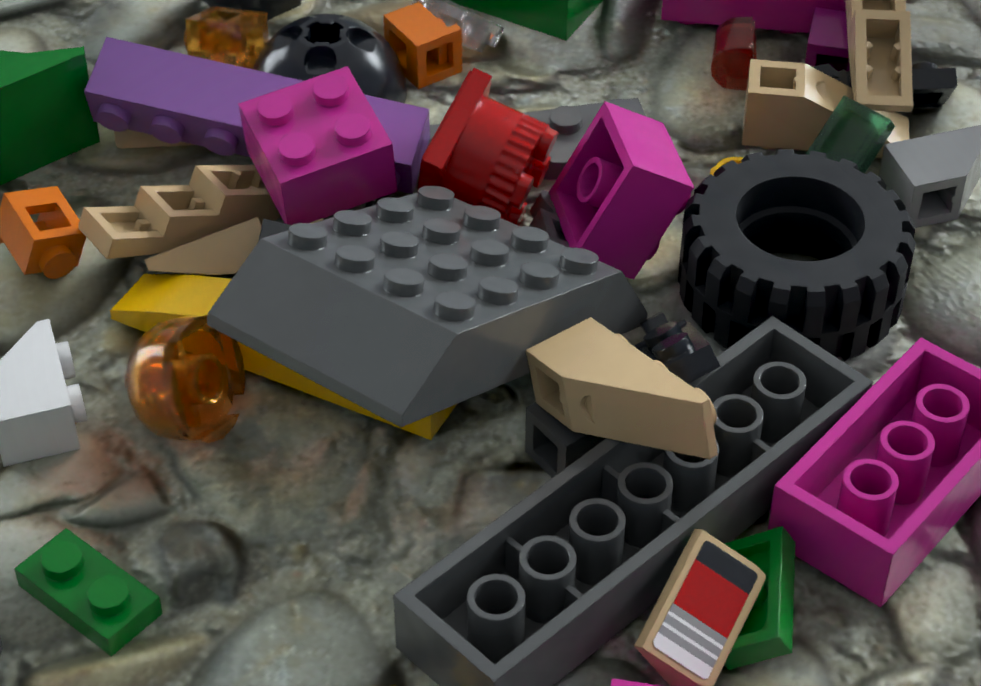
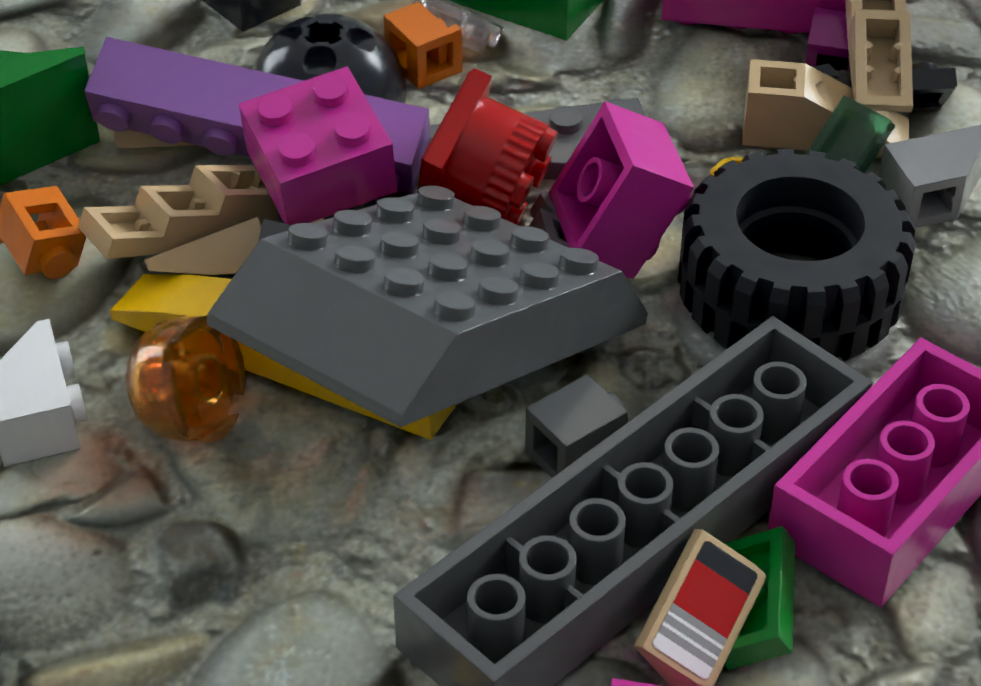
(88, 591): green plate -> none
(227, 35): clear orange brick -> none
(618, 393): tan slope -> none
(677, 347): black hinge -> none
(732, 52): clear red brick -> none

